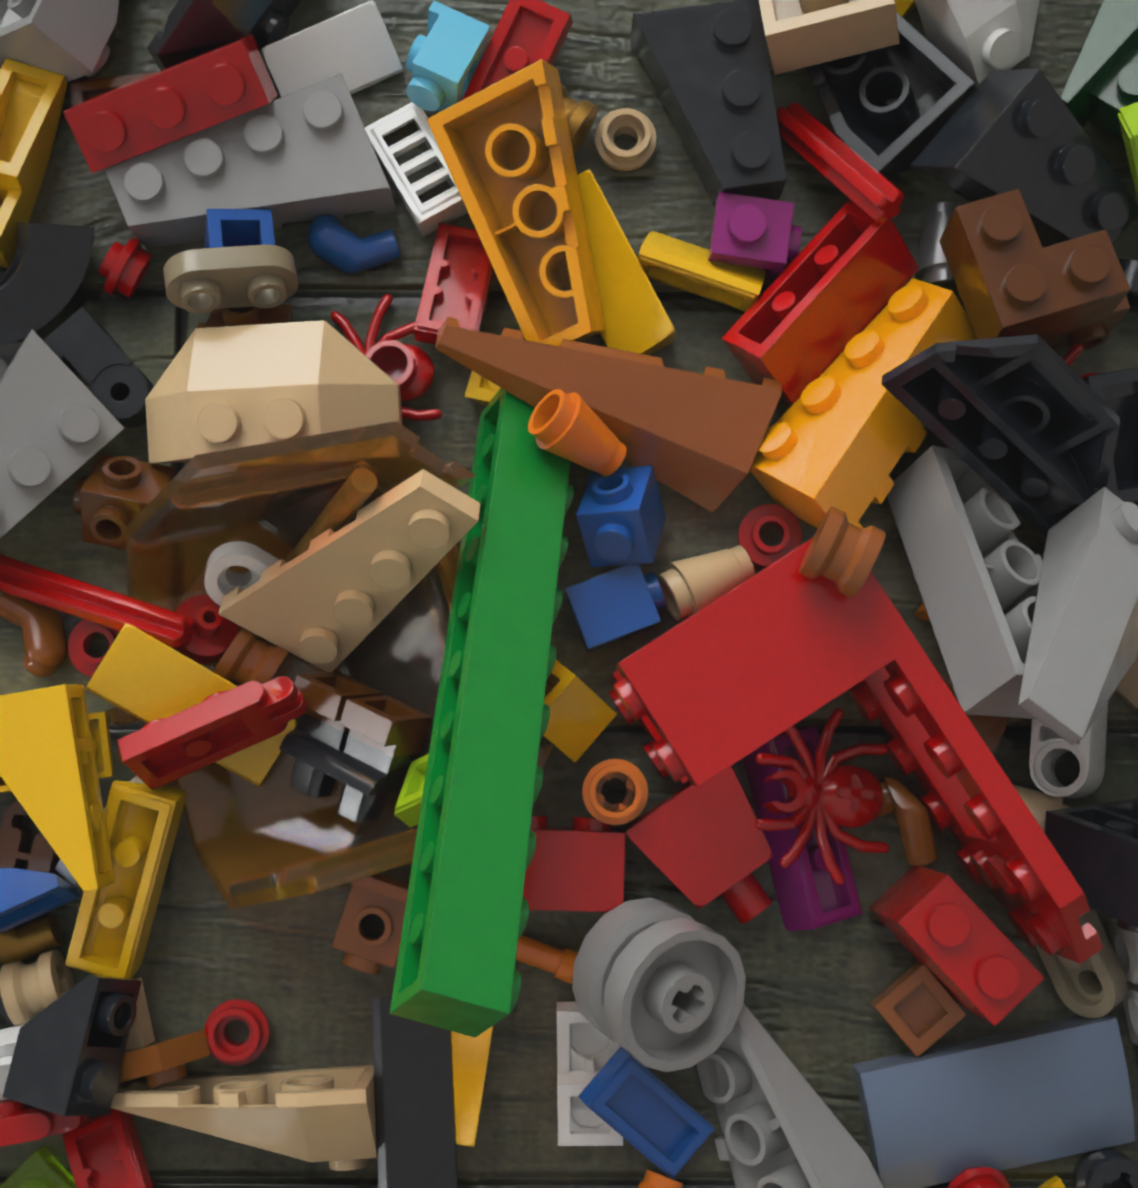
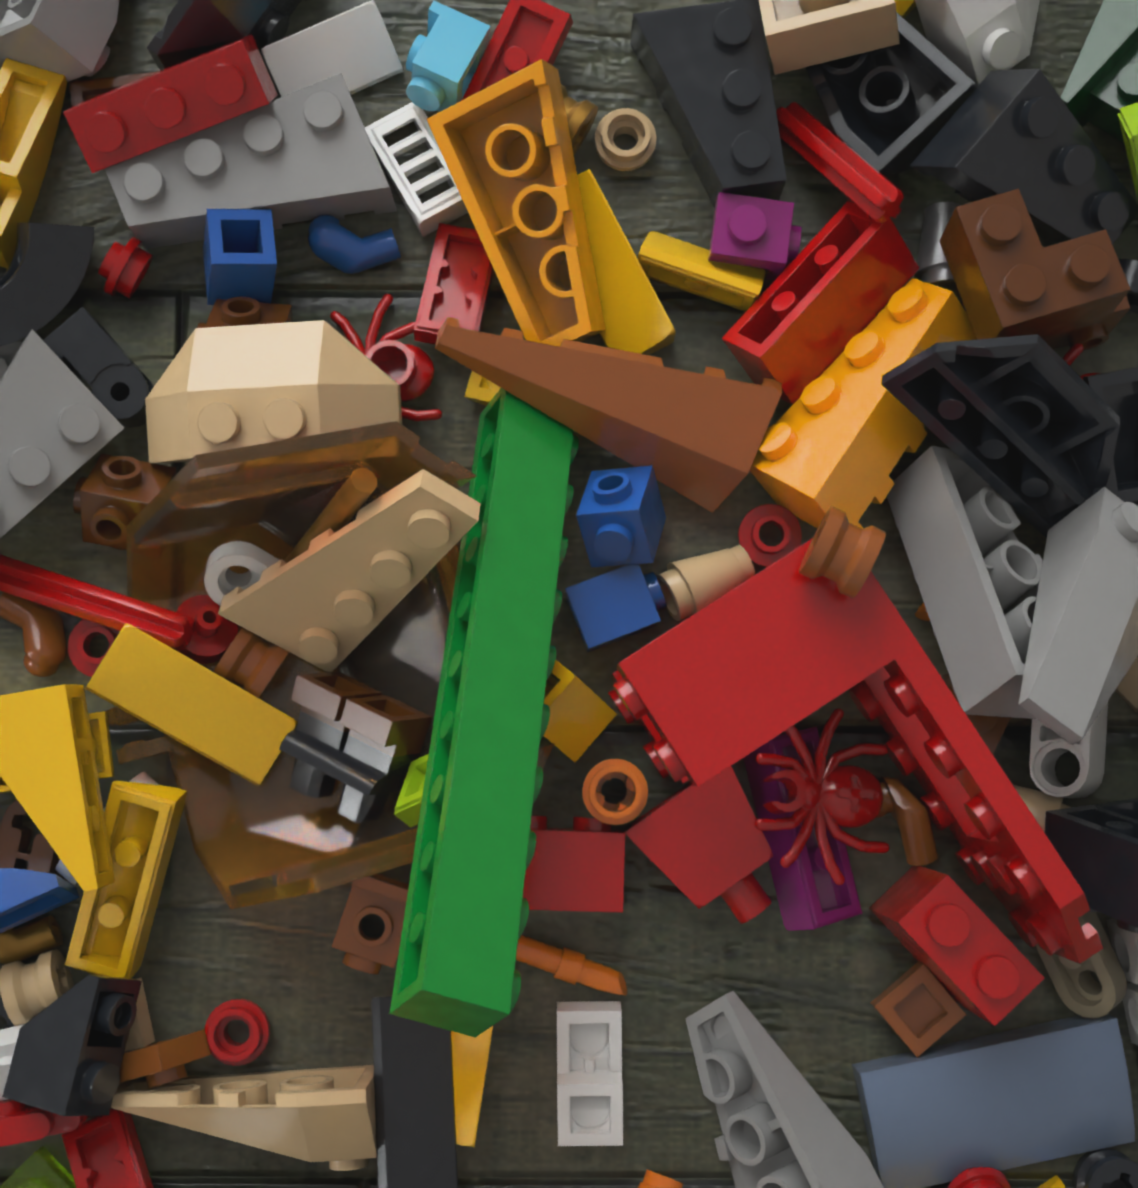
(211, 730): red hinge -> none
(230, 277): dark tan plate -> none
(574, 432): orange cone -> none
(646, 1112): blue tile -> none
(659, 984): light grey wheel -> none

